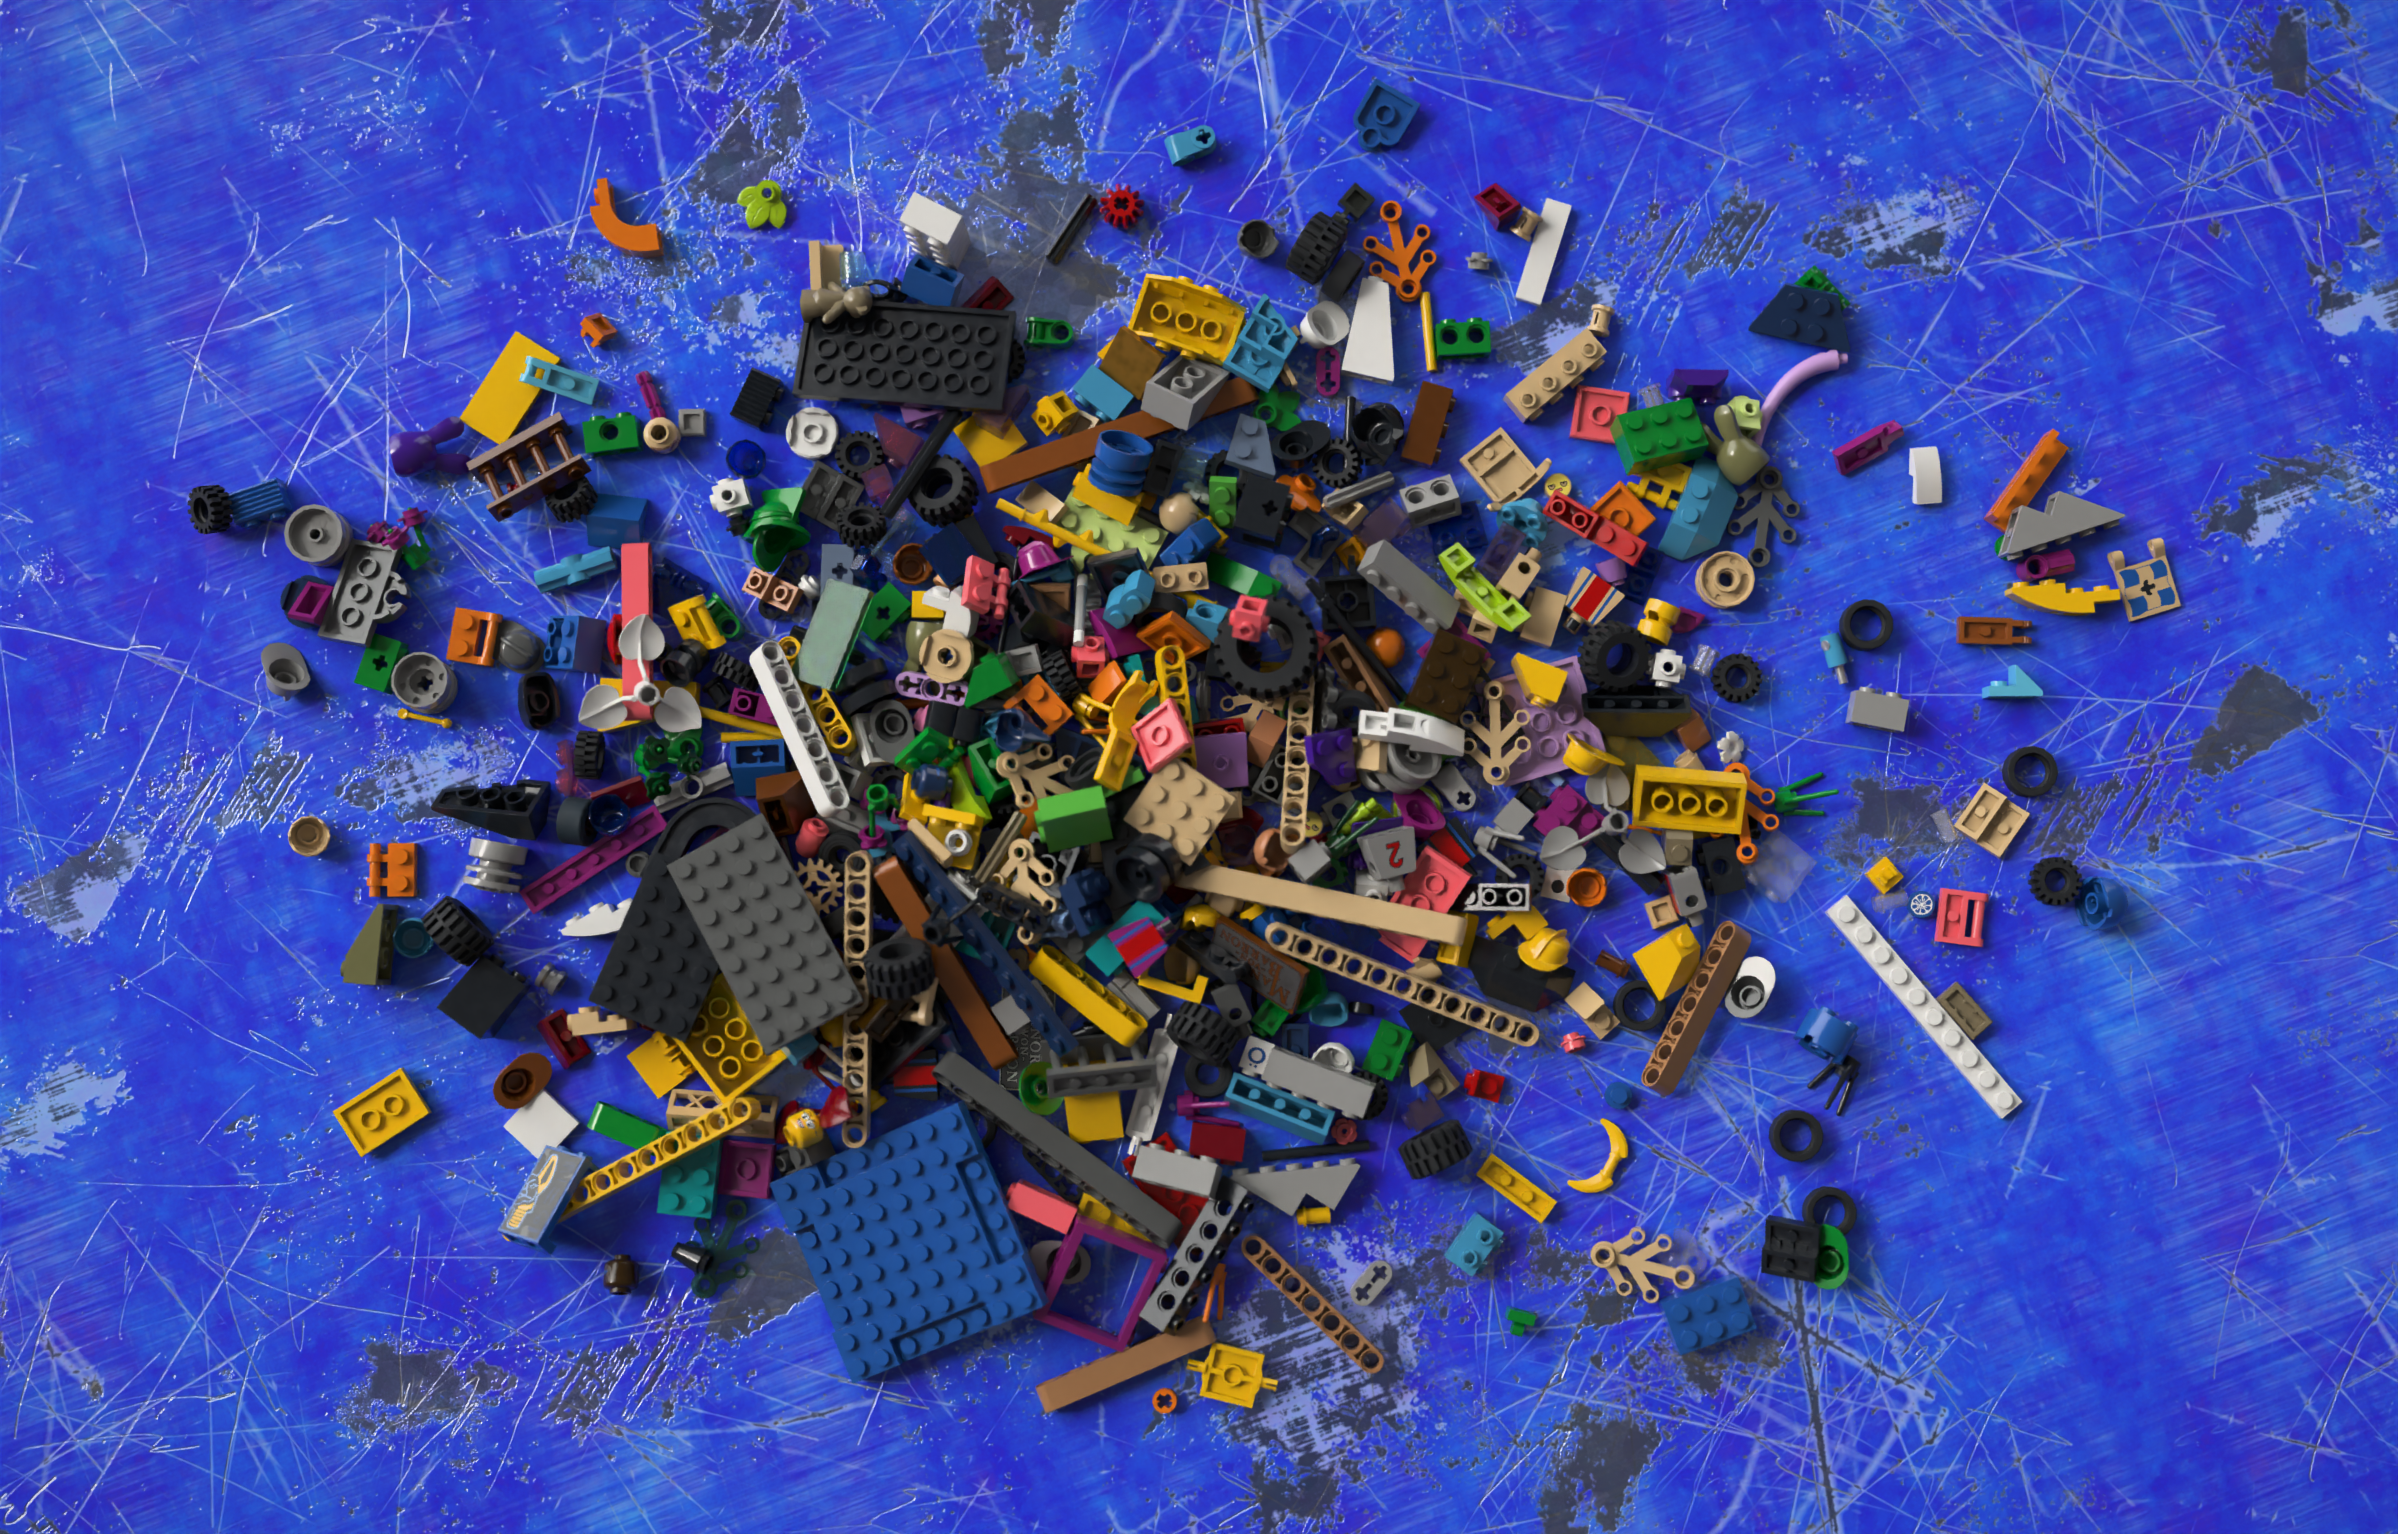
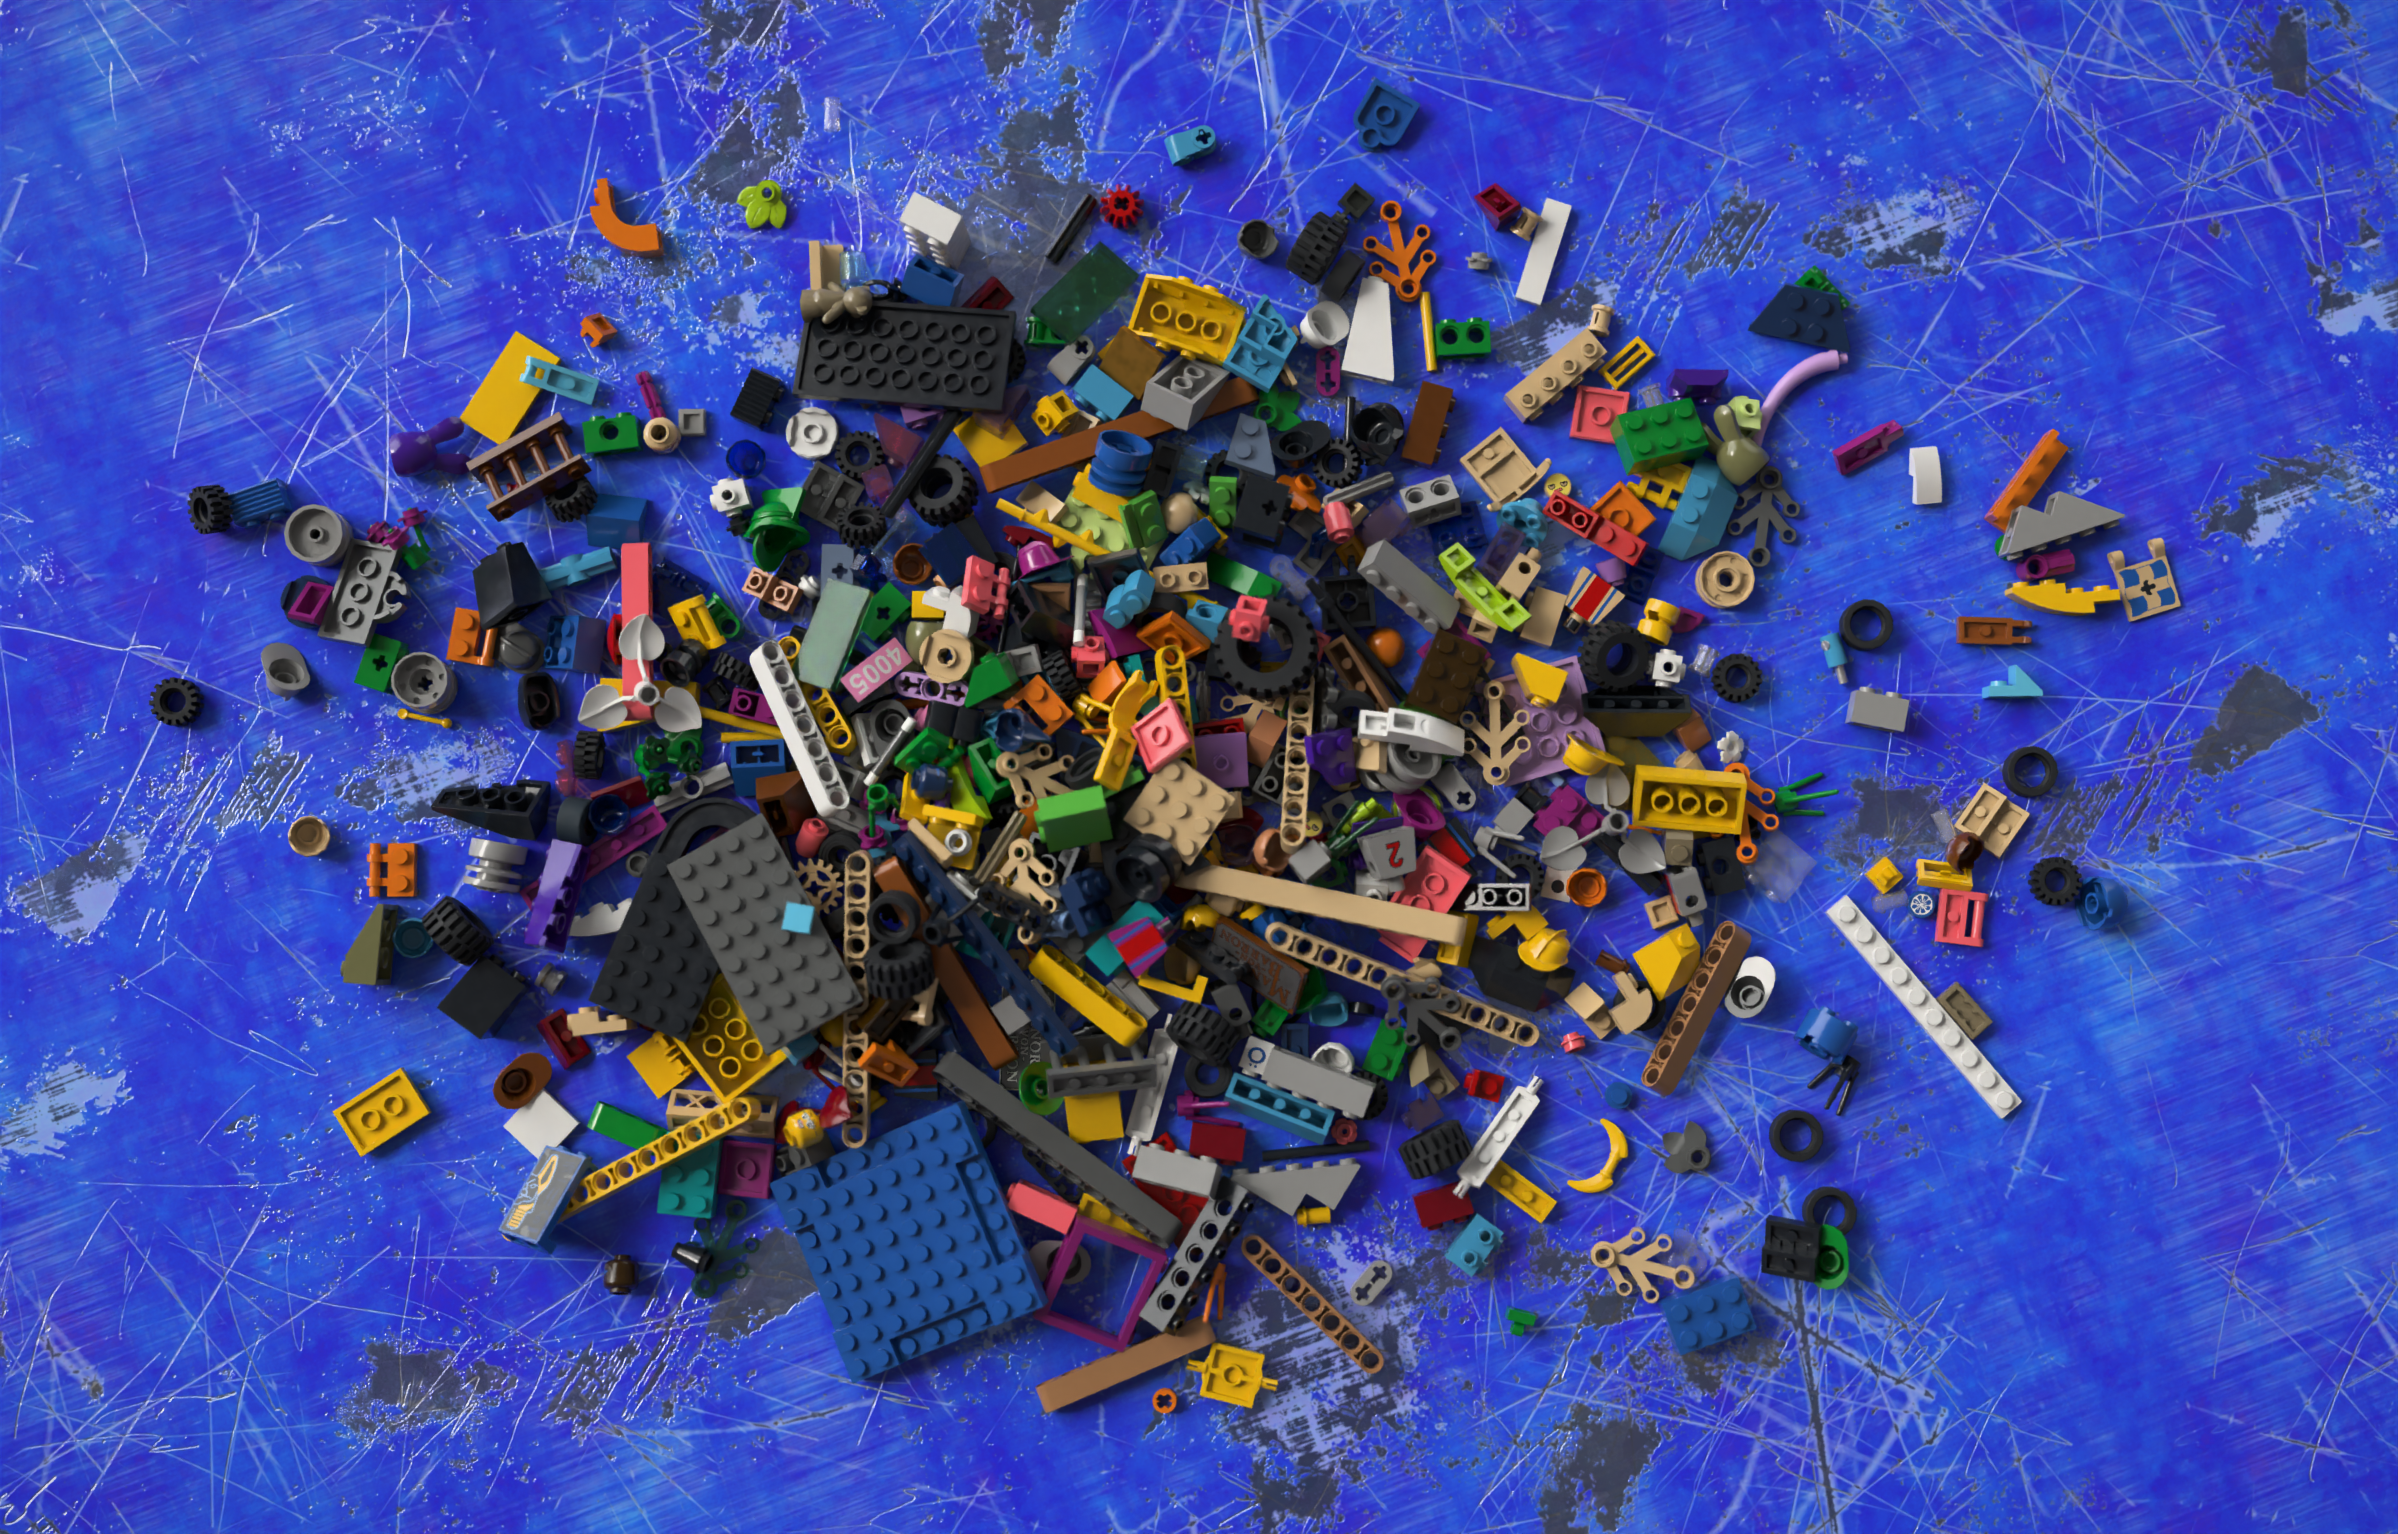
(160, 702): none -> black tyre
(508, 586): none -> black slope
(557, 896): none -> dark purple wedge
(798, 918): none -> medium azure tile
(832, 114): none -> clear pin
(876, 669): none -> bright pink sticker
(885, 934): none -> black tyre
(888, 1063): none -> orange slope
(890, 751): none -> dark grey bar
(1069, 362): none -> light grey piece
(1084, 293): none -> clear green tile
(1143, 520): none -> bright green plate
(1338, 522): none -> coral brick
(1419, 1008): none -> dark grey plant
(1441, 1205): none -> dark red brick
(1498, 1137): none -> white plate
(1609, 378): none -> yellow tile
(1636, 1007): none -> tan brick
(1683, 1146): none -> dark grey plate
(1944, 878): none -> yellow tile
(1964, 850): none -> reddish brown hair

